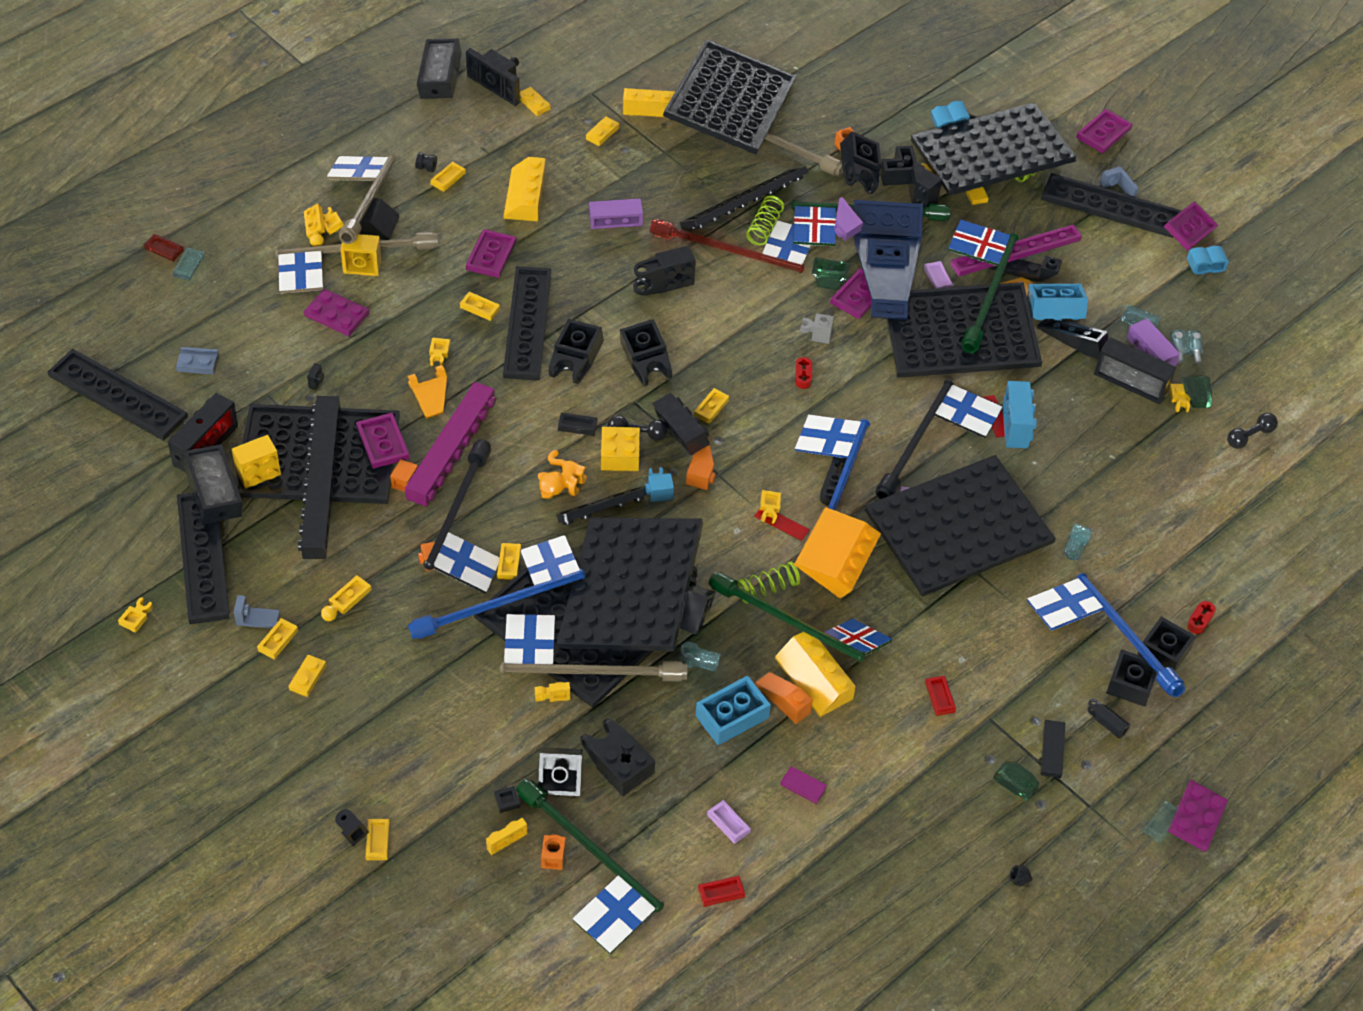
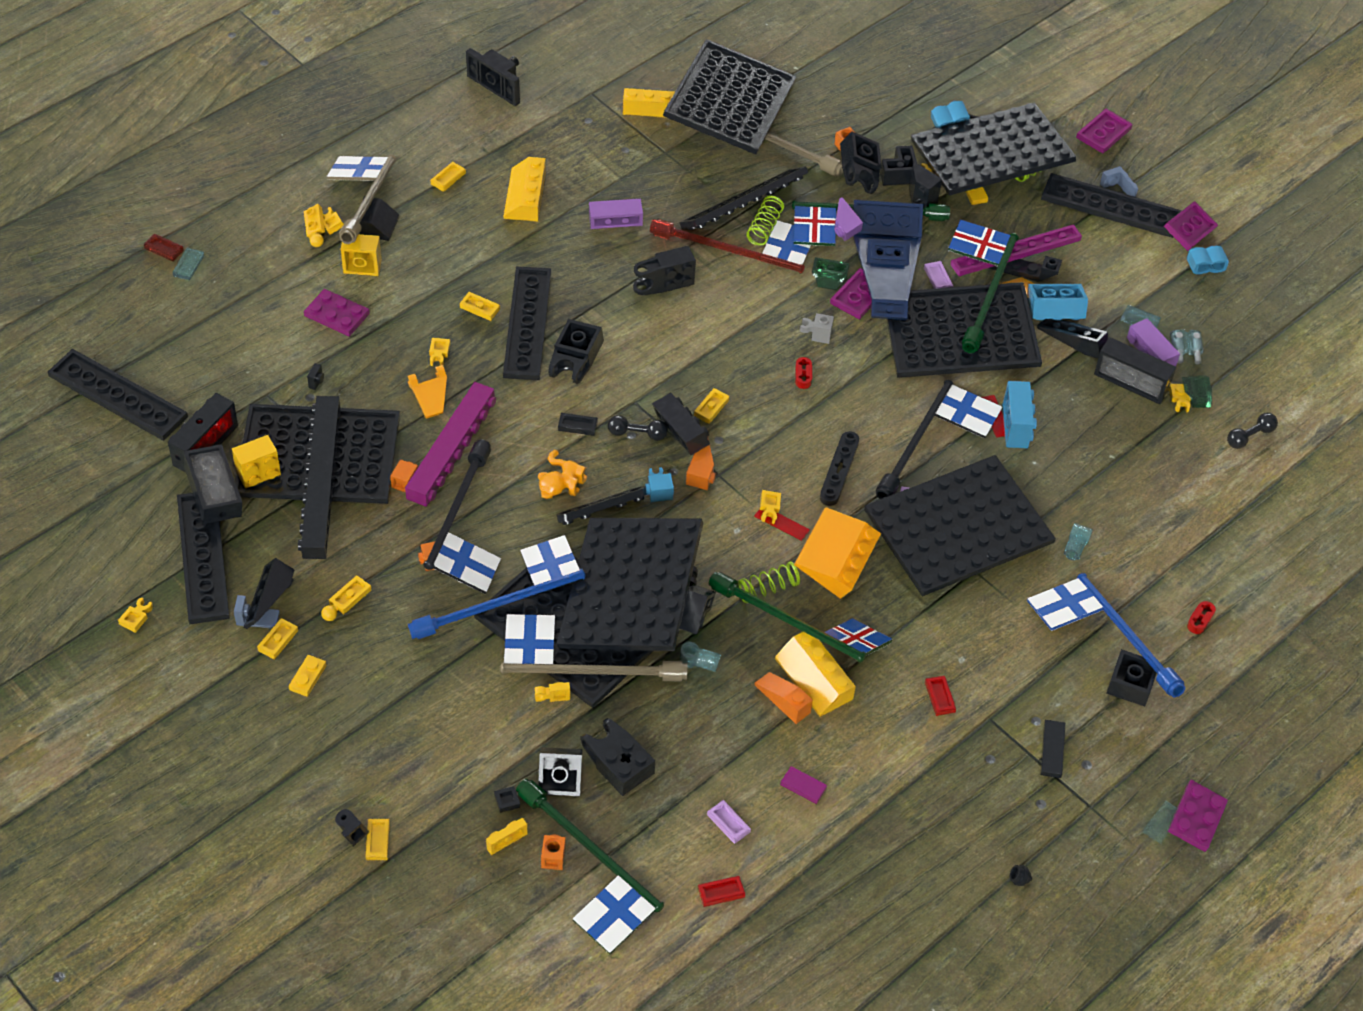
(197, 360): sand blue plate -> none
(273, 582): none -> black slope
(302, 267): flag -> none
(382, 440): magenta plate -> none
(426, 162): black wheel -> none
(439, 68): brick -> none
(491, 253): magenta plate -> none
(509, 561): yellow plate -> none
(534, 101): yellow plate -> none
(602, 131): yellow plate -> none
(620, 449): yellow brick -> none
(645, 350): black brick -> none
(732, 710): dark azure brick -> none
(836, 439): flag -> none
(1017, 779): clear green slope -> none
(1108, 718): black piece -> none
(1169, 643): black brick -> none

